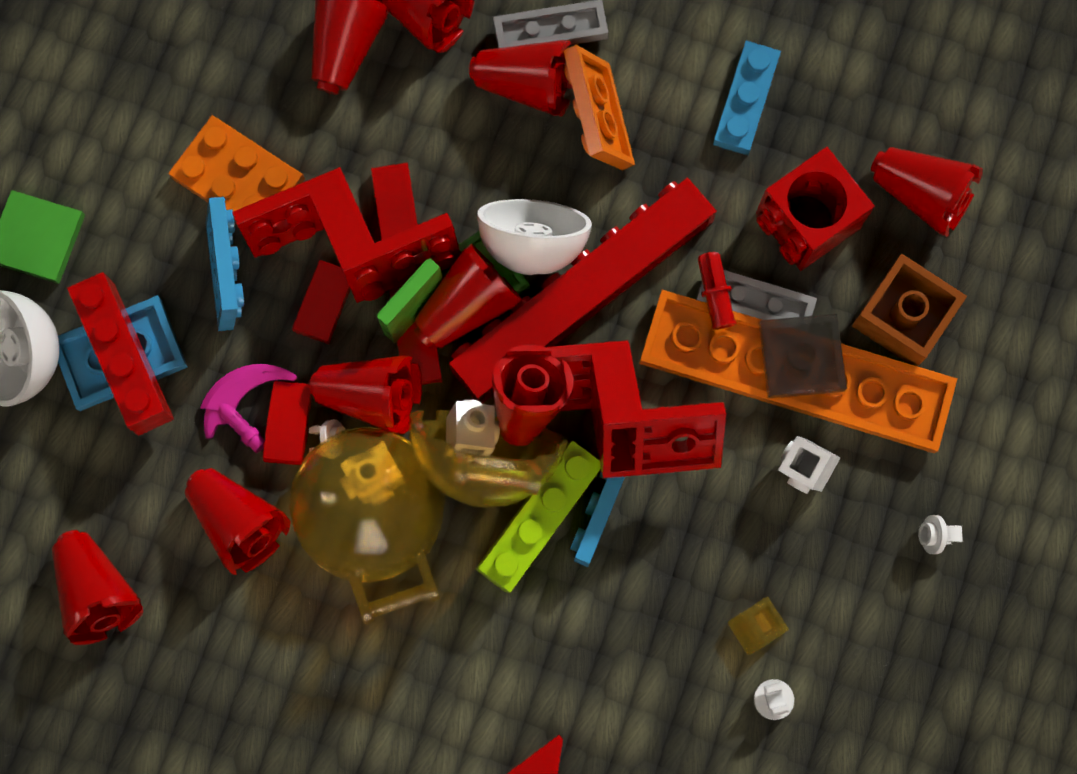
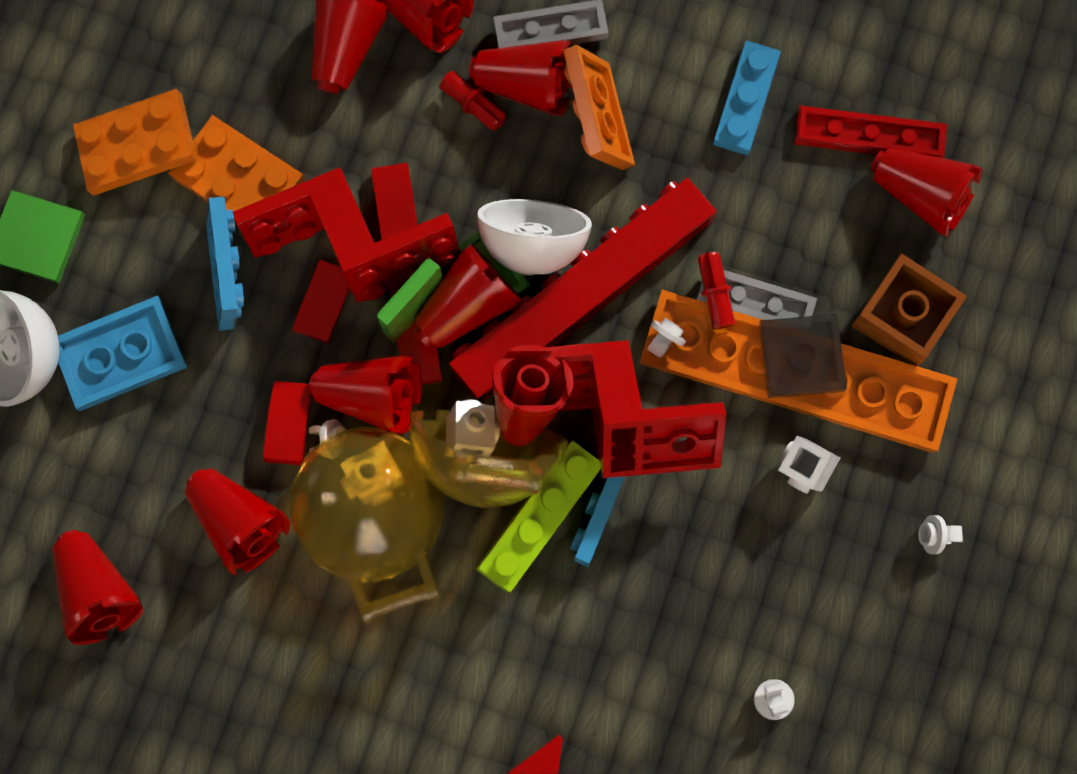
(120, 354): red brick -> none
(134, 142): none -> orange plate
(226, 394): dark pink piece -> none
(472, 100): none -> red axle
(667, 334): none -> white plate
(758, 626): clear yellow slope -> none
(831, 184): red brick -> none
(867, 132): none -> red tile

